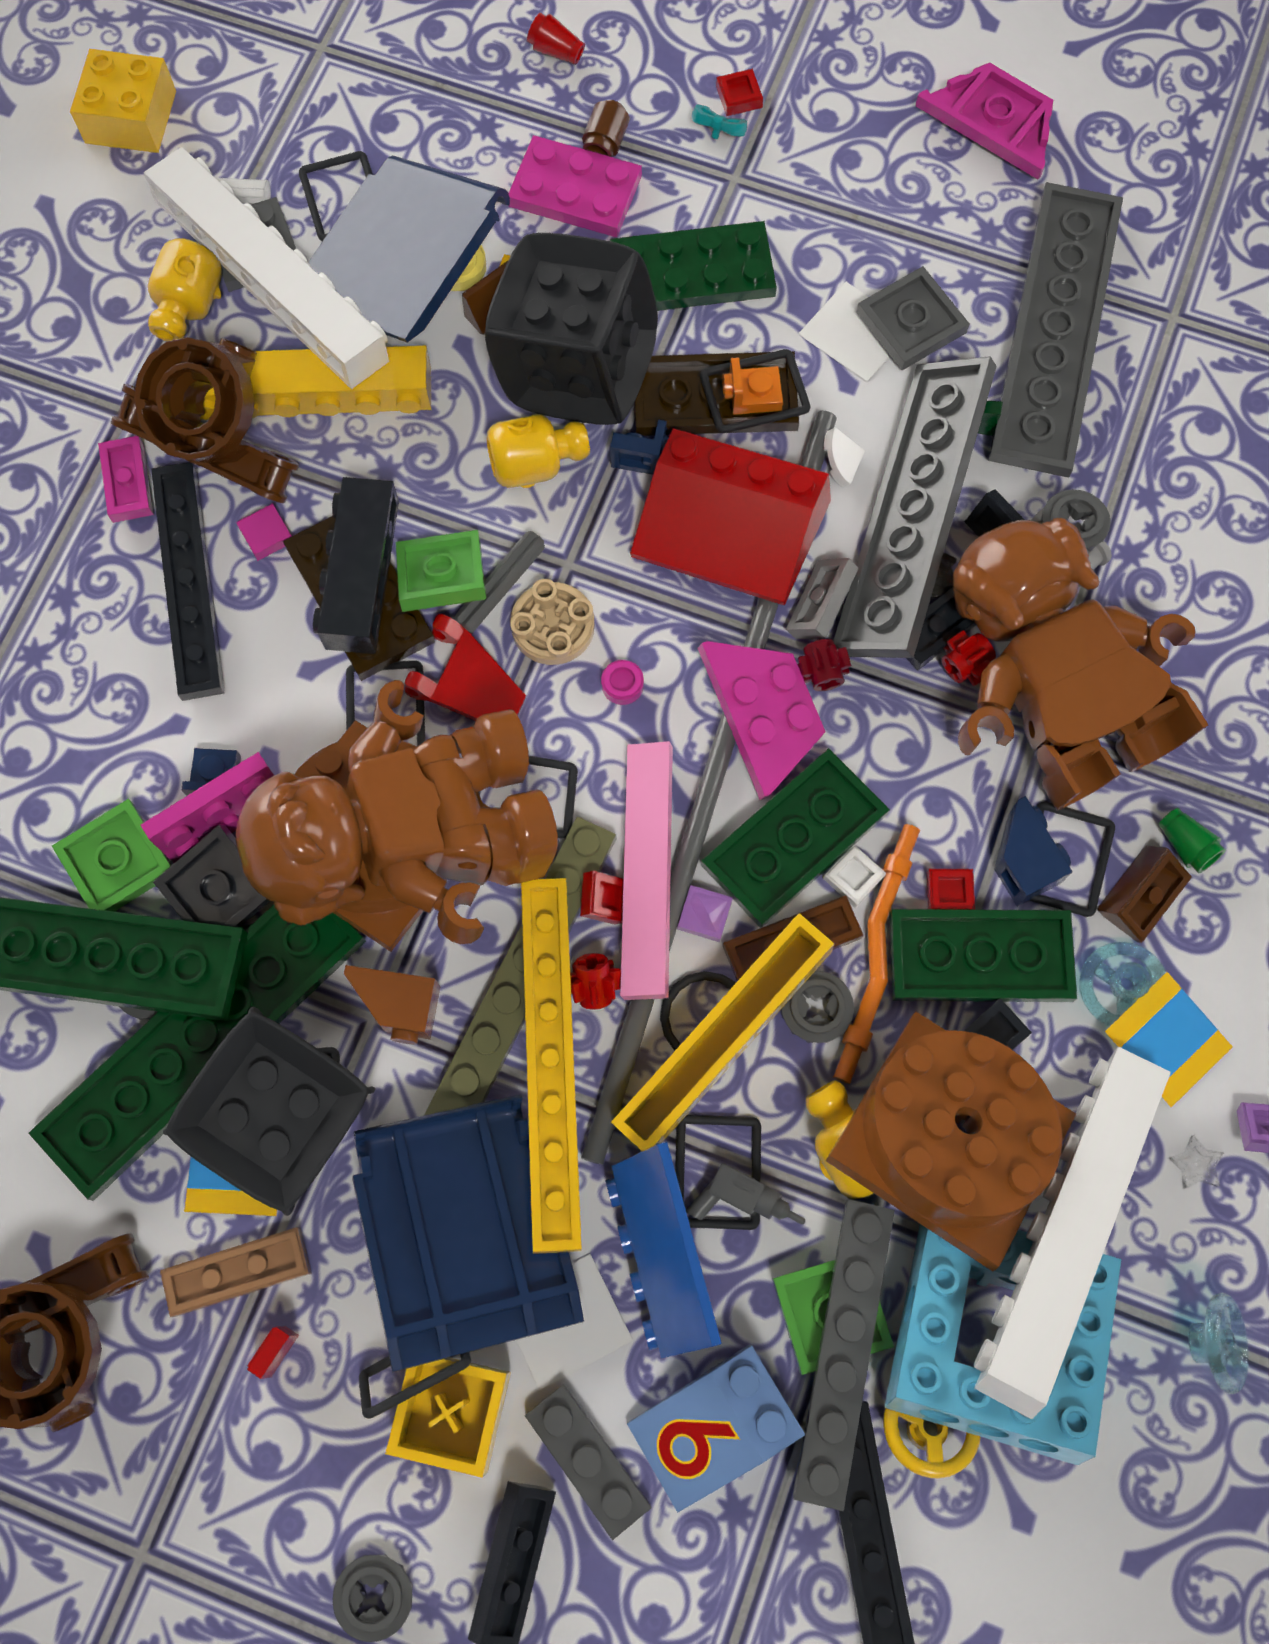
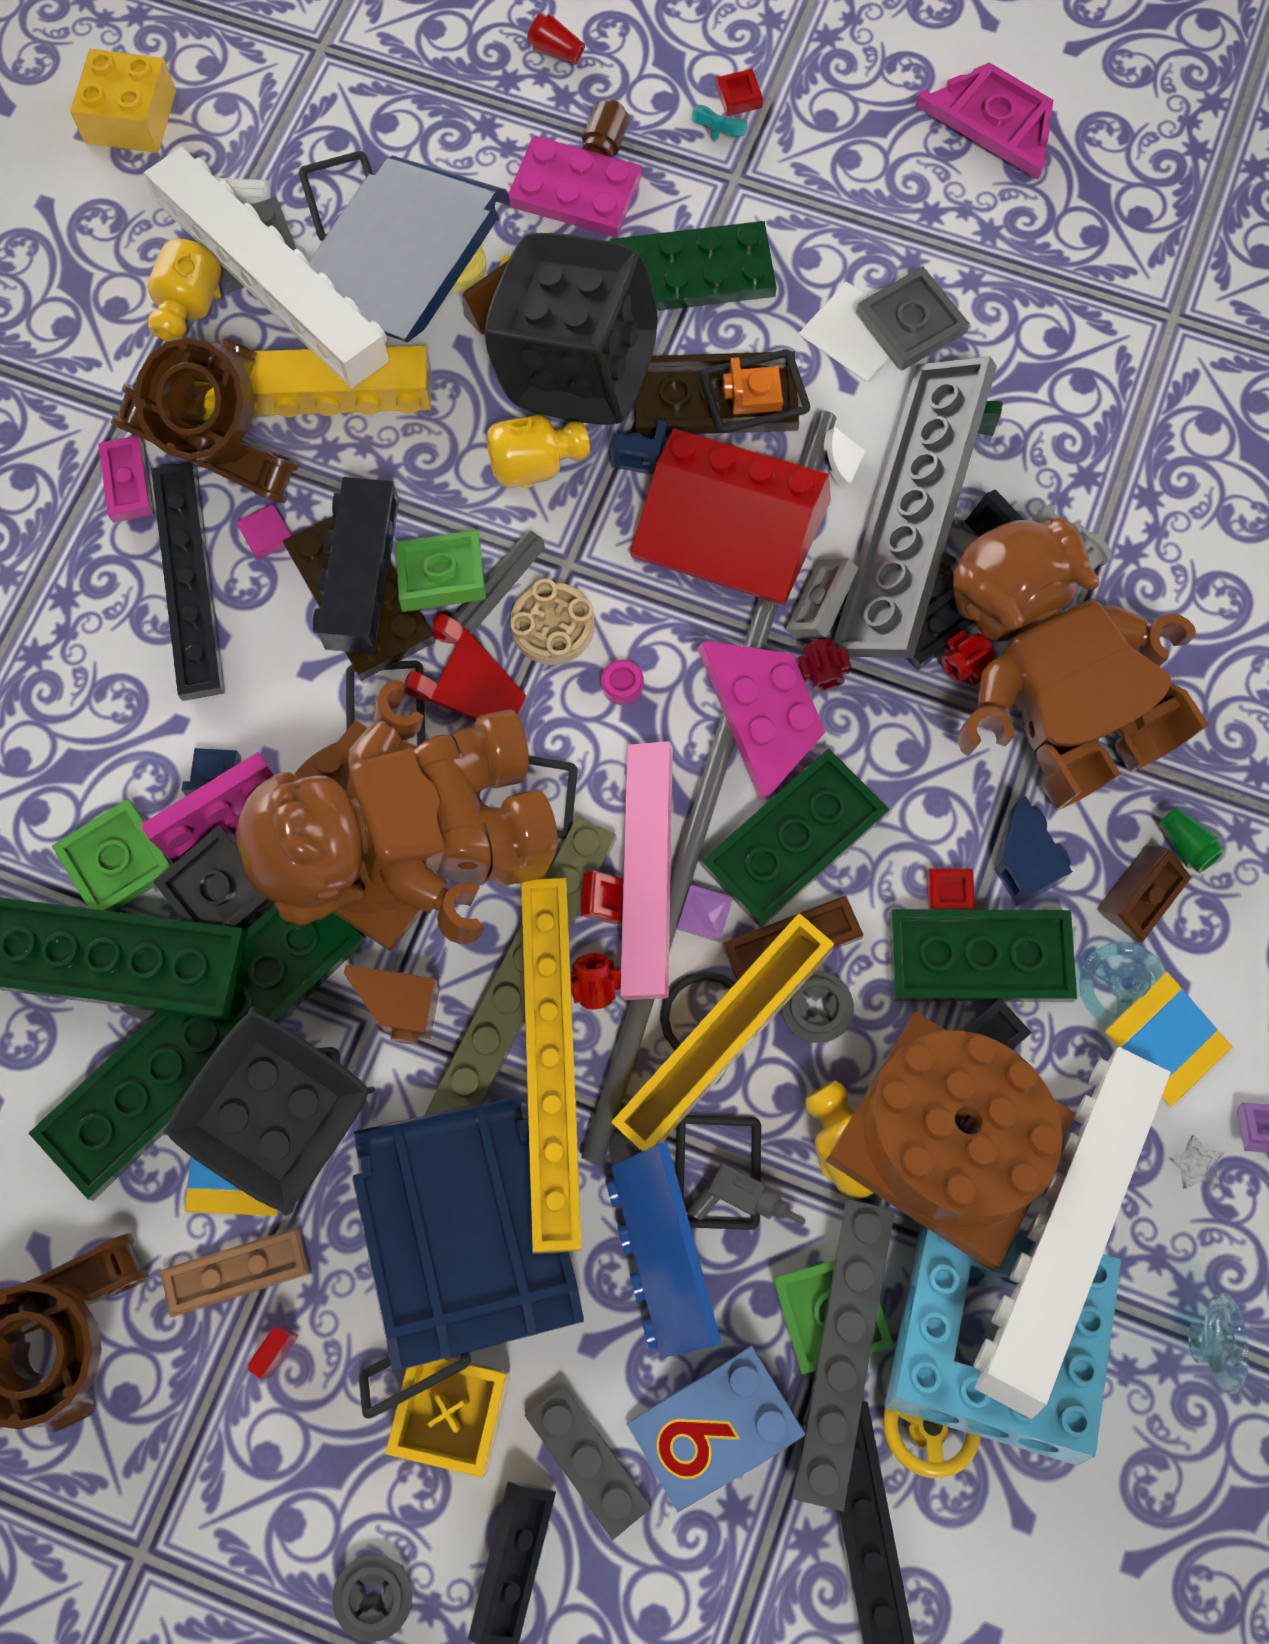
(571, 1348): white sticker -> none
(854, 876): white tile -> none
(858, 1036): orange bar -> none
(1056, 330): dark grey plate -> none
(1081, 506): dark grey gear -> none
(1102, 864): black piece -> none

